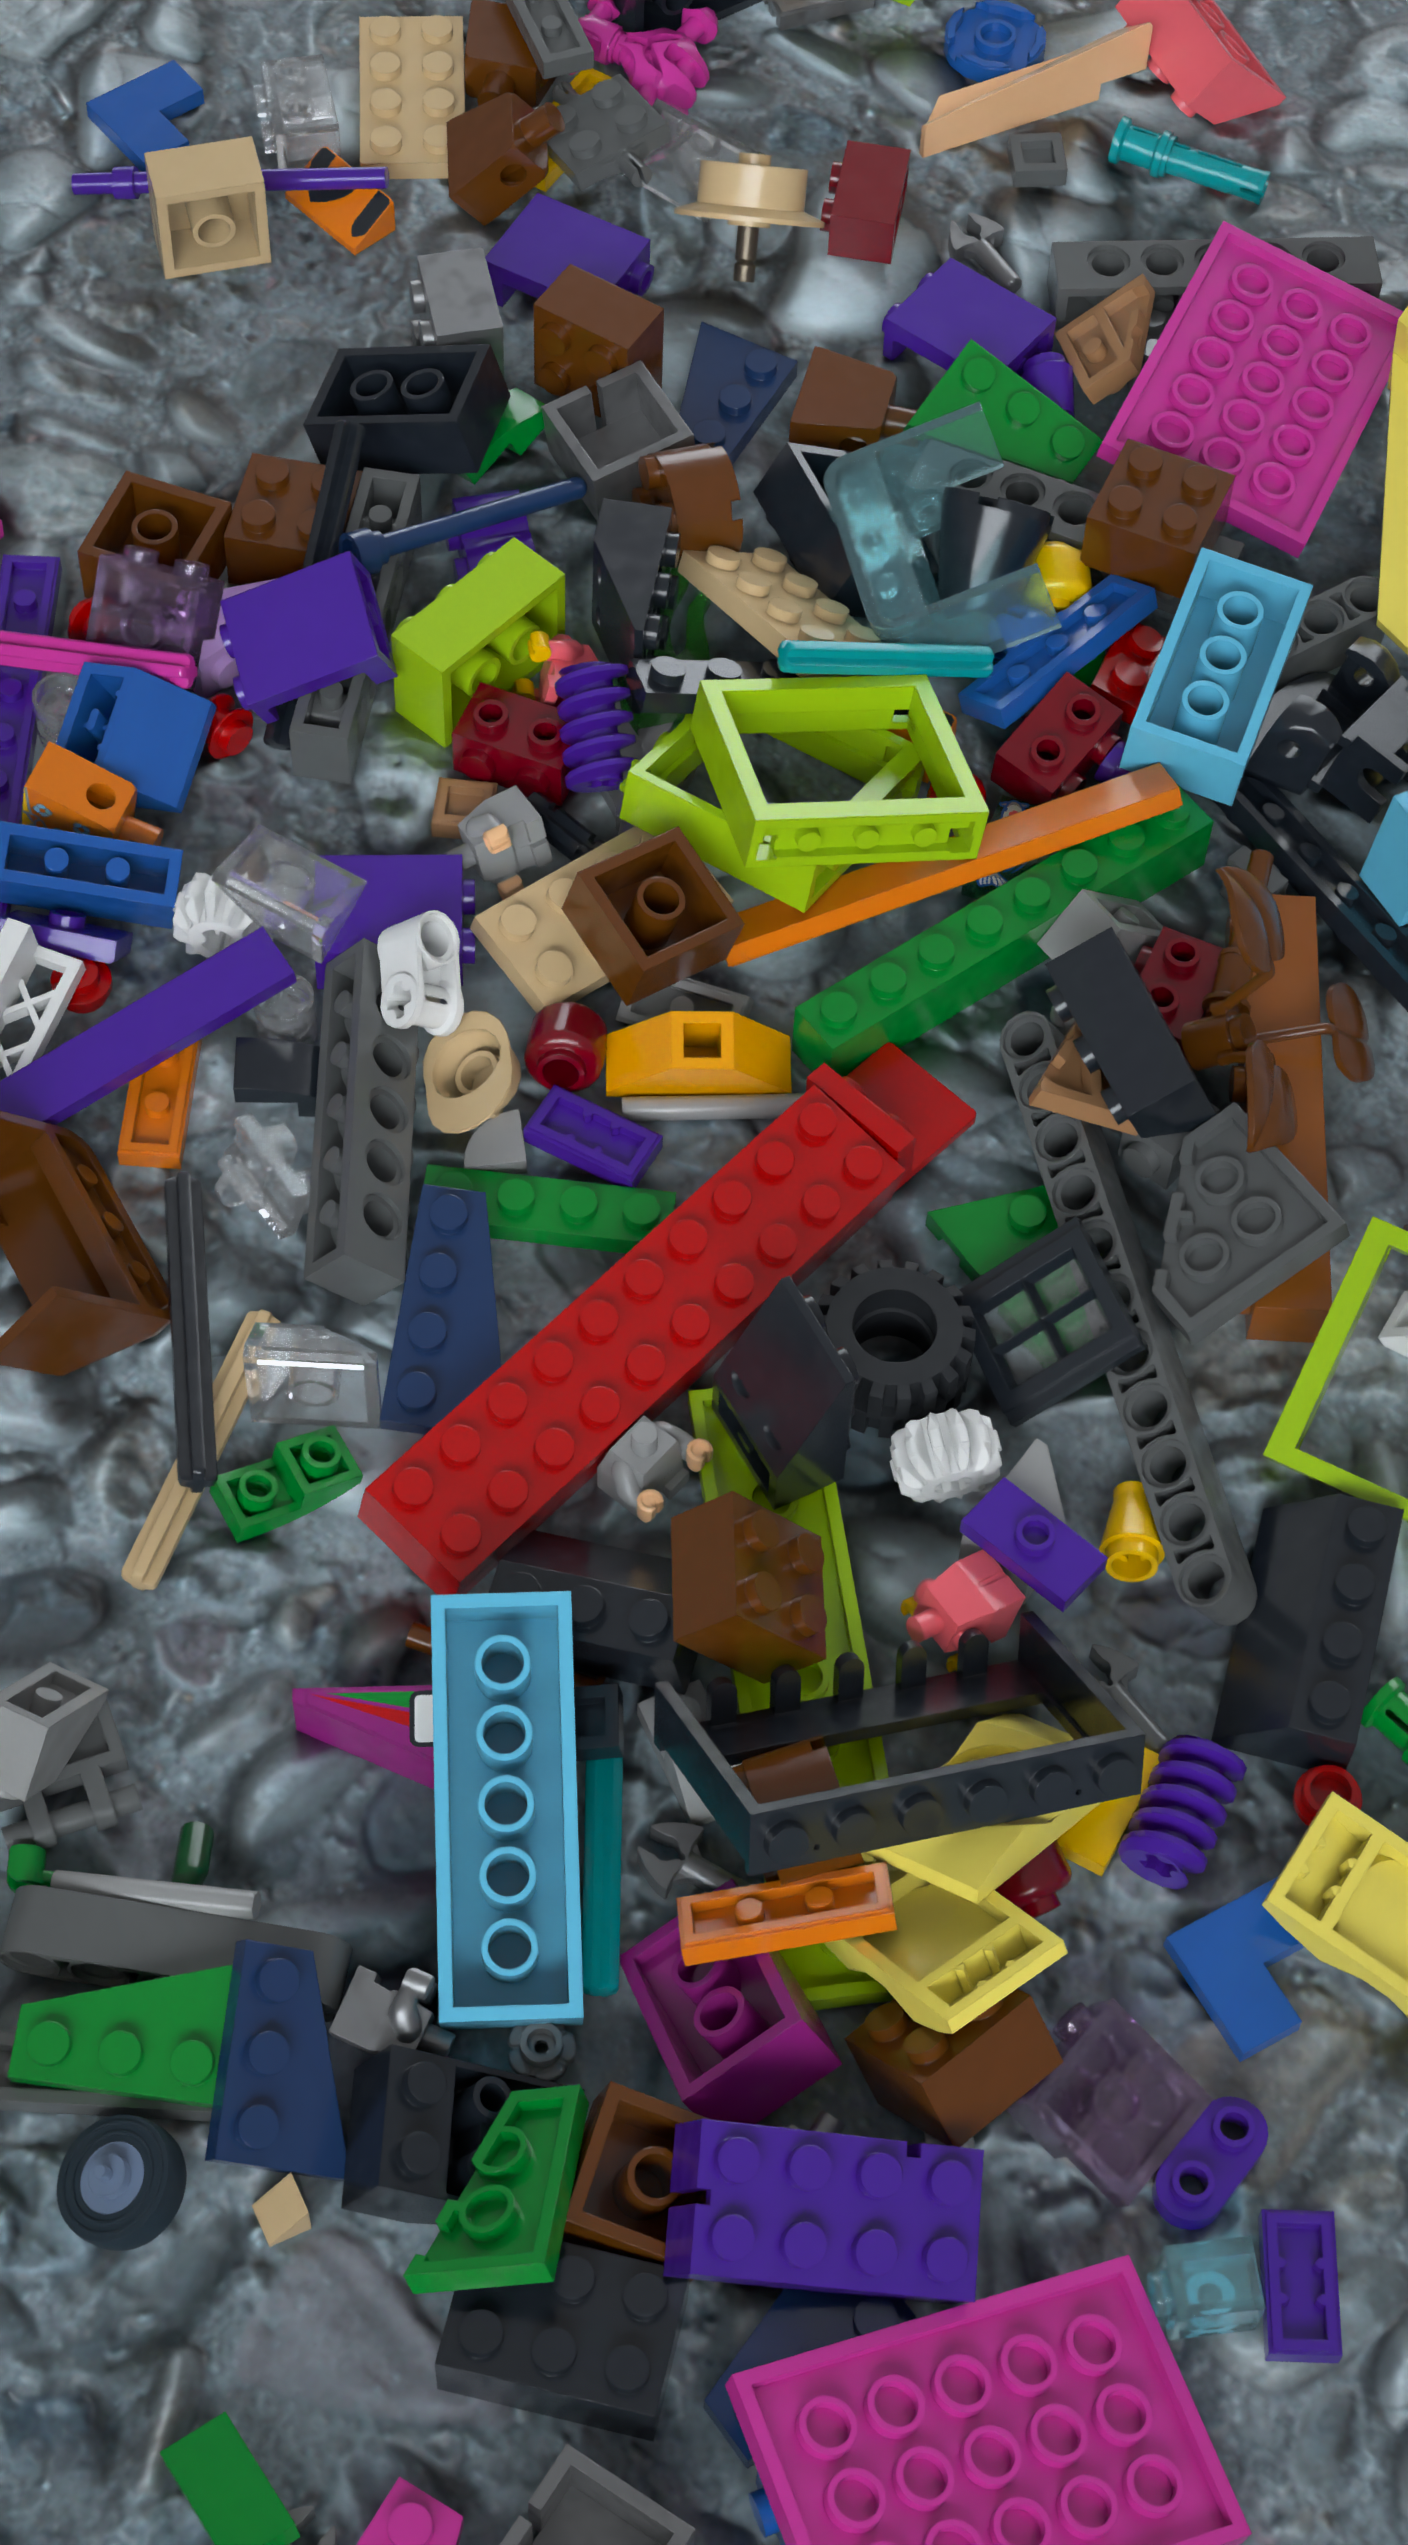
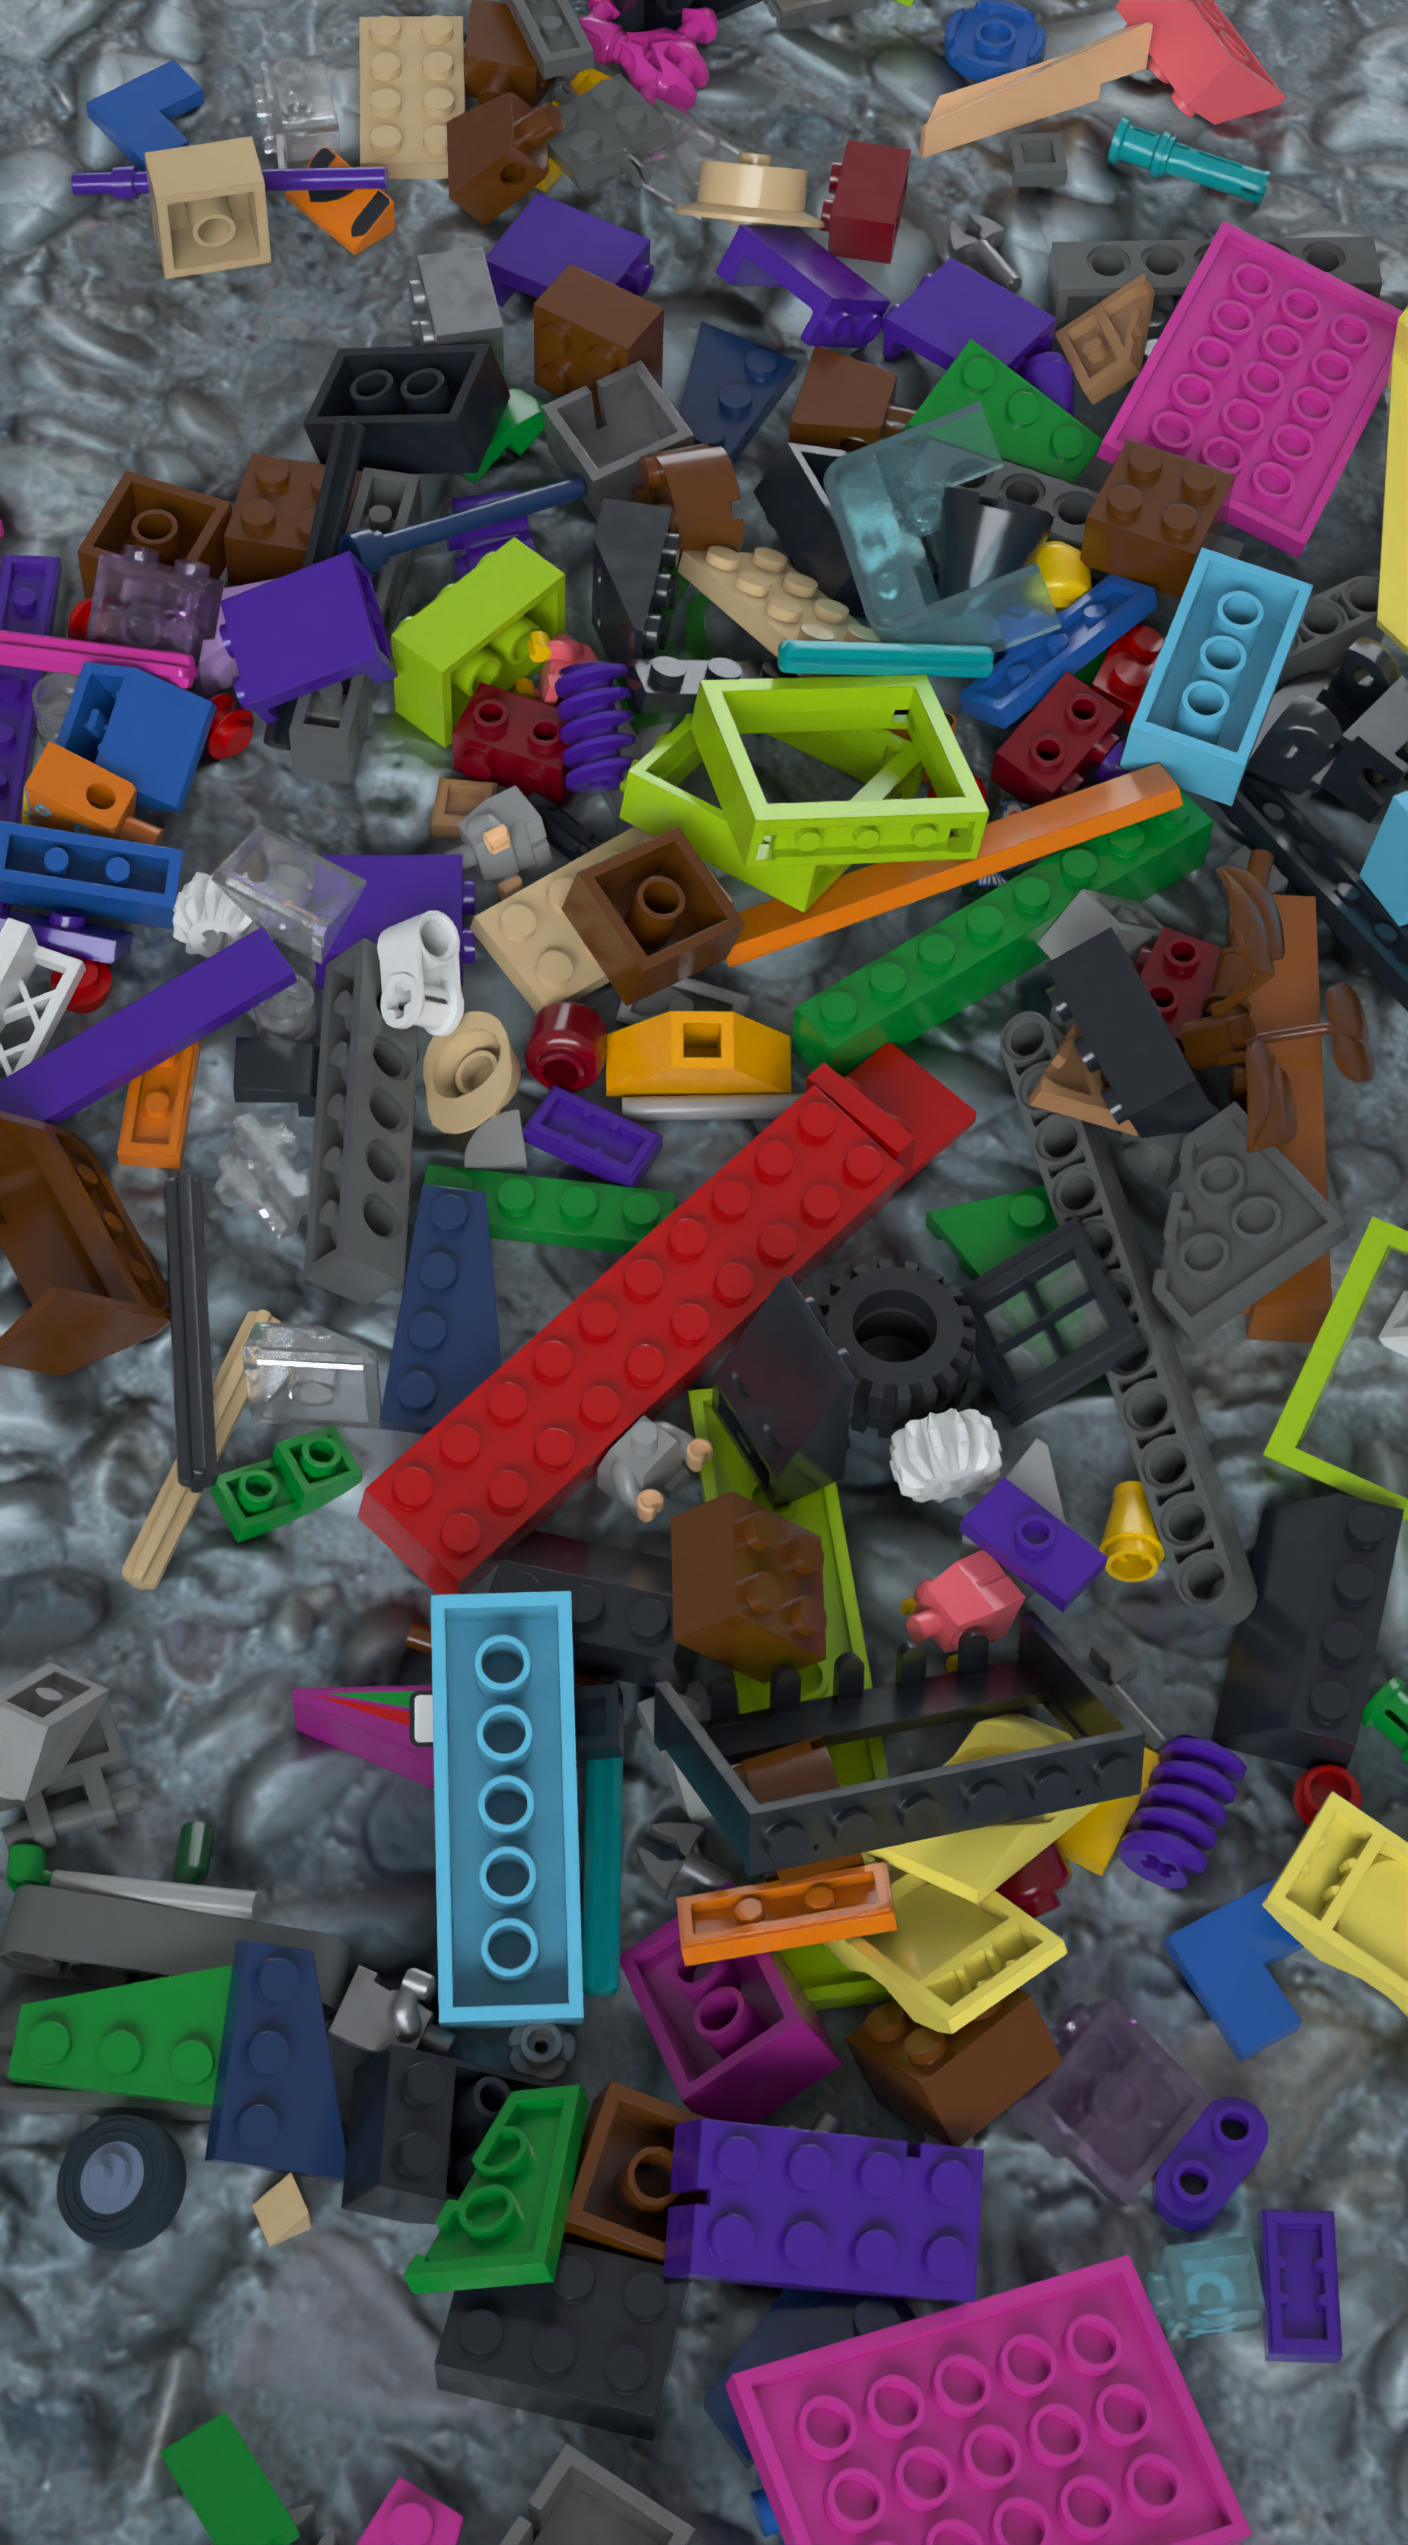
(843, 305): none -> dark purple panel

